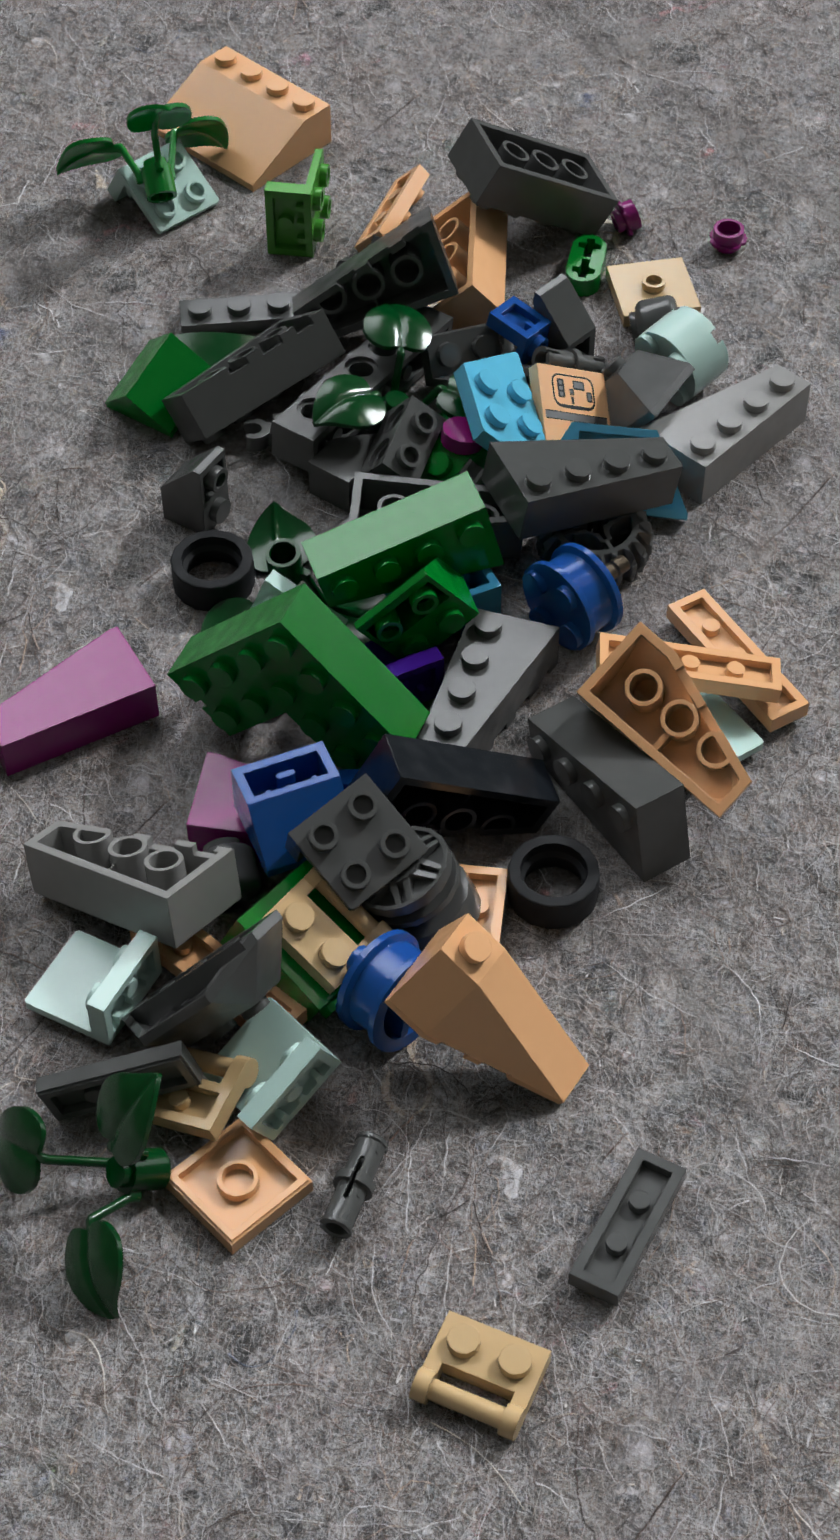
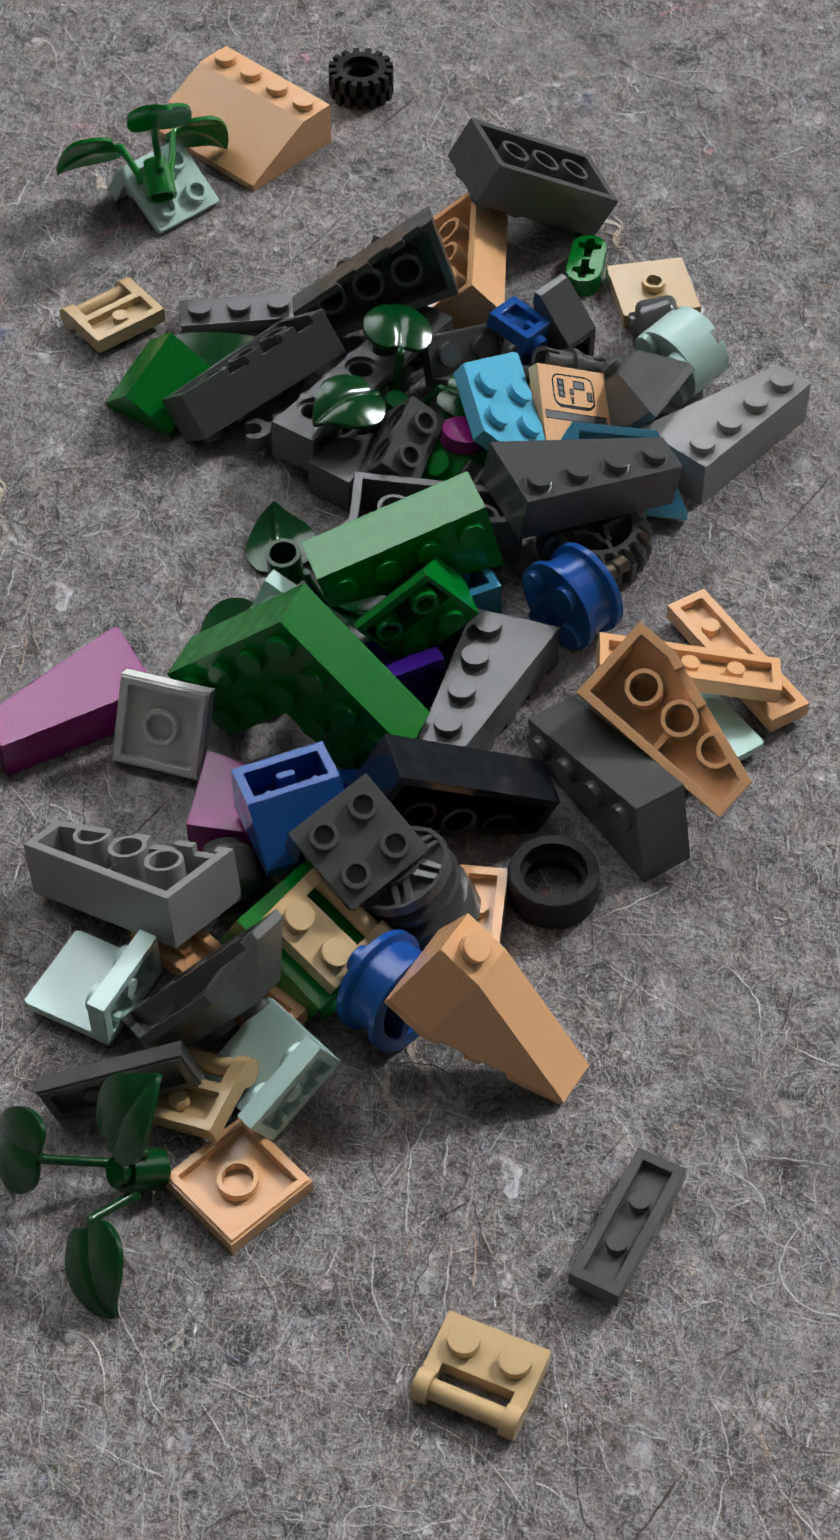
(113, 315): none -> tan plate
(162, 724): none -> white tile
(198, 492): dark grey slope -> none
(209, 547): black tyre -> none
(297, 211): bright green bracket -> none
(354, 1184): dark grey pin -> none
(361, 79): none -> black tyre
(395, 205): light nougat plate -> none
(626, 217): magenta plate -> none
(728, 236): magenta plate -> none

